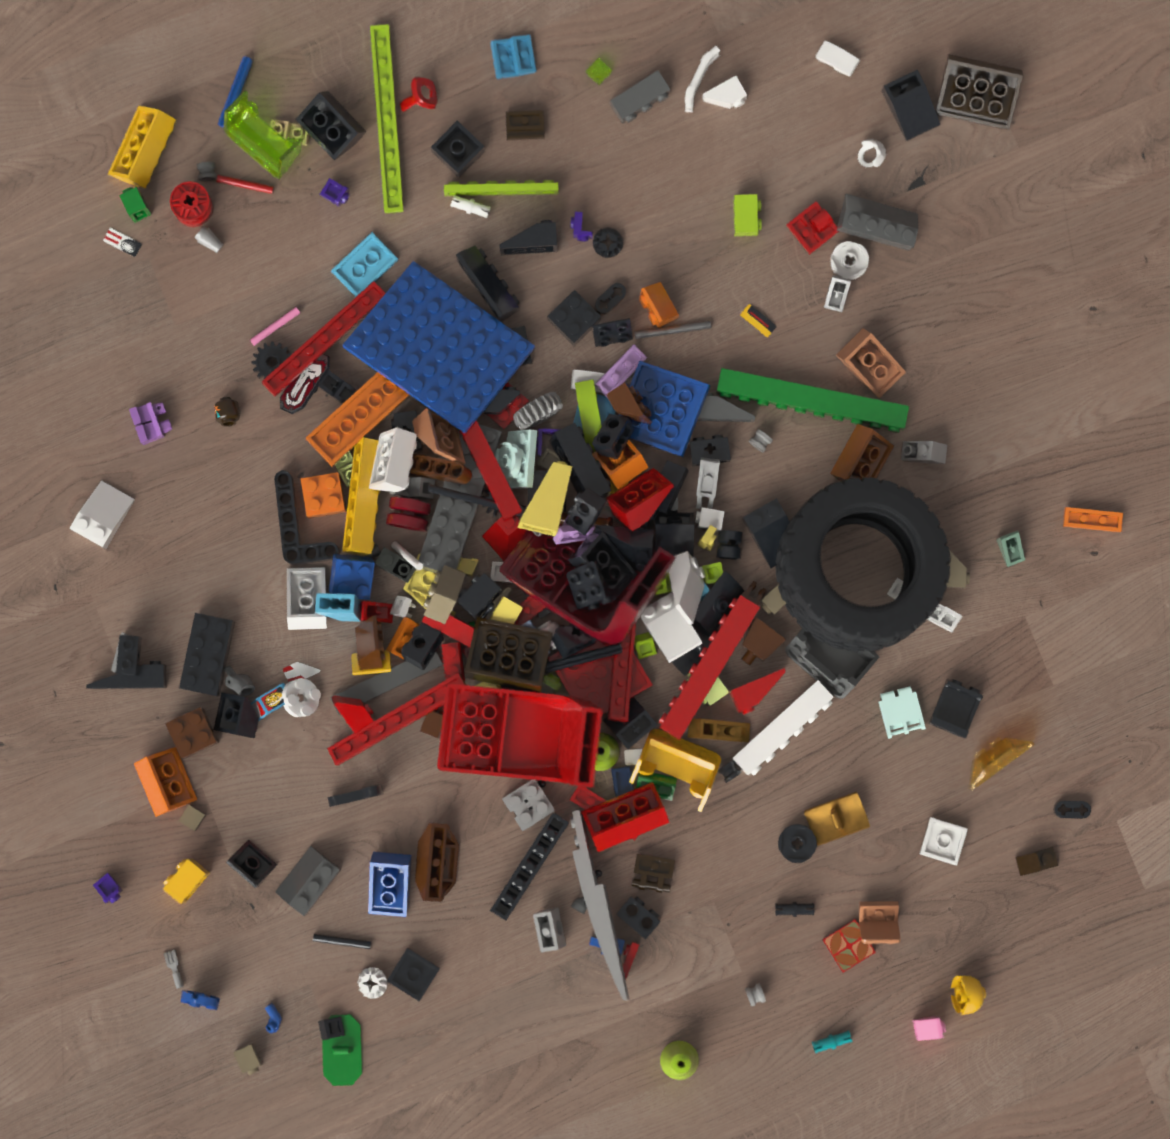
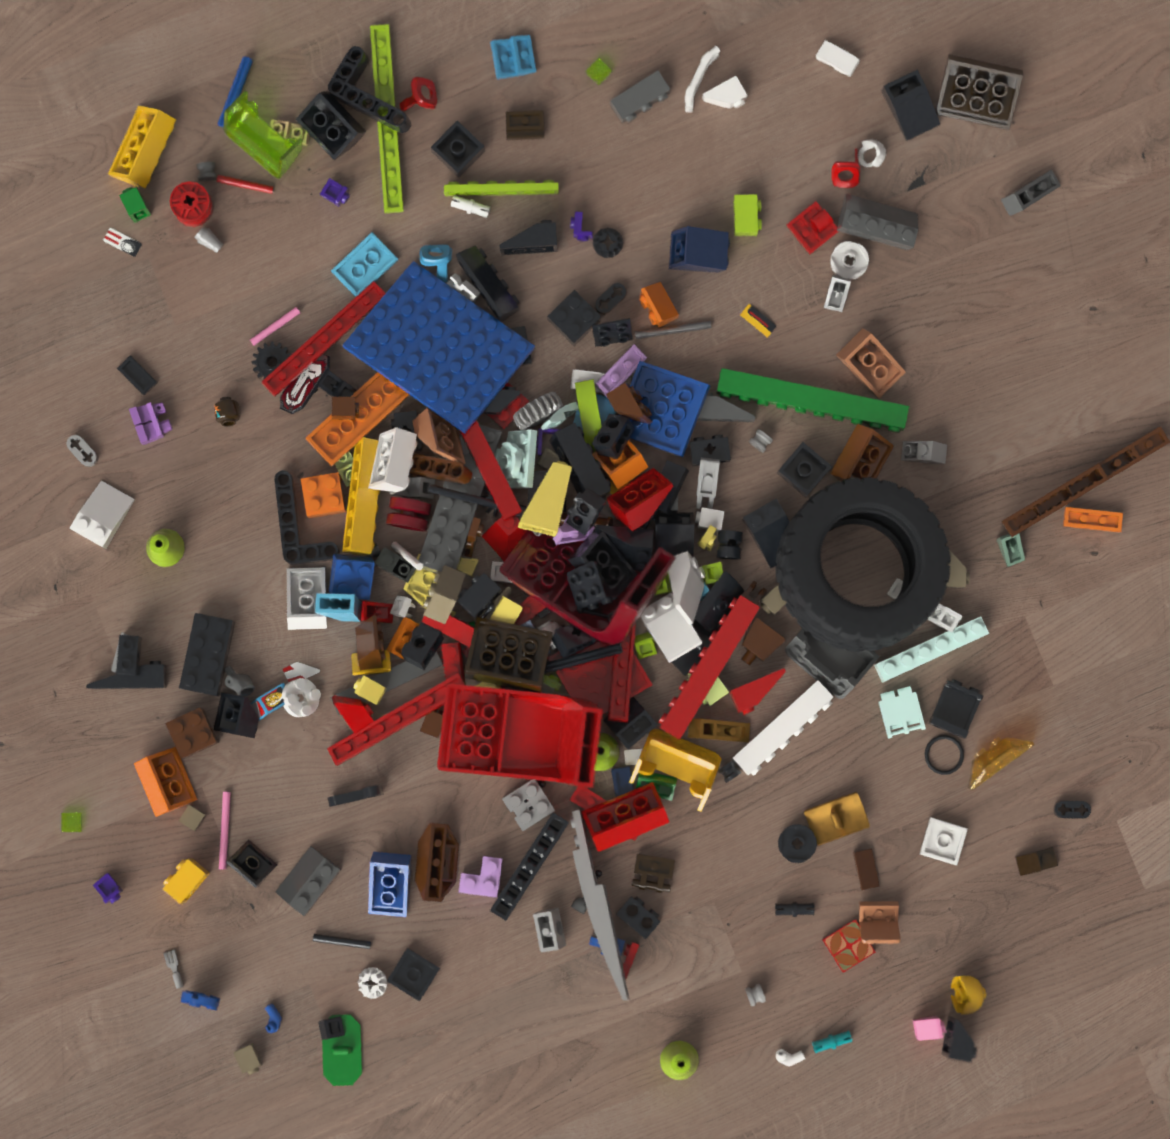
(71, 822): none -> clear neon green tile
(85, 447): none -> light grey beam
(137, 375): none -> black tile
(169, 552): none -> lime cone
(224, 830): none -> bright pink bar
(344, 408): none -> reddish brown brick
(363, 98): none -> black beam
(369, 690): none -> light yellow slope
(439, 261): none -> dark azure piece
(463, 288): none -> white plate
(476, 531): none -> reddish brown wing
(485, 884): none -> lavender brick
(560, 416): none -> light aqua slope
(609, 617): none -> black hinge
(699, 250): none -> dark blue slope
(789, 1059): none -> white arm
(804, 469): none -> black brick
(853, 167): none -> red piece
(866, 869): none -> reddish brown slope
(927, 755): none -> black piece
(931, 649): none -> light aqua brick
(957, 1042): none -> black slope
(1030, 193): none -> dark grey slope
(1085, 481): none -> reddish brown slope

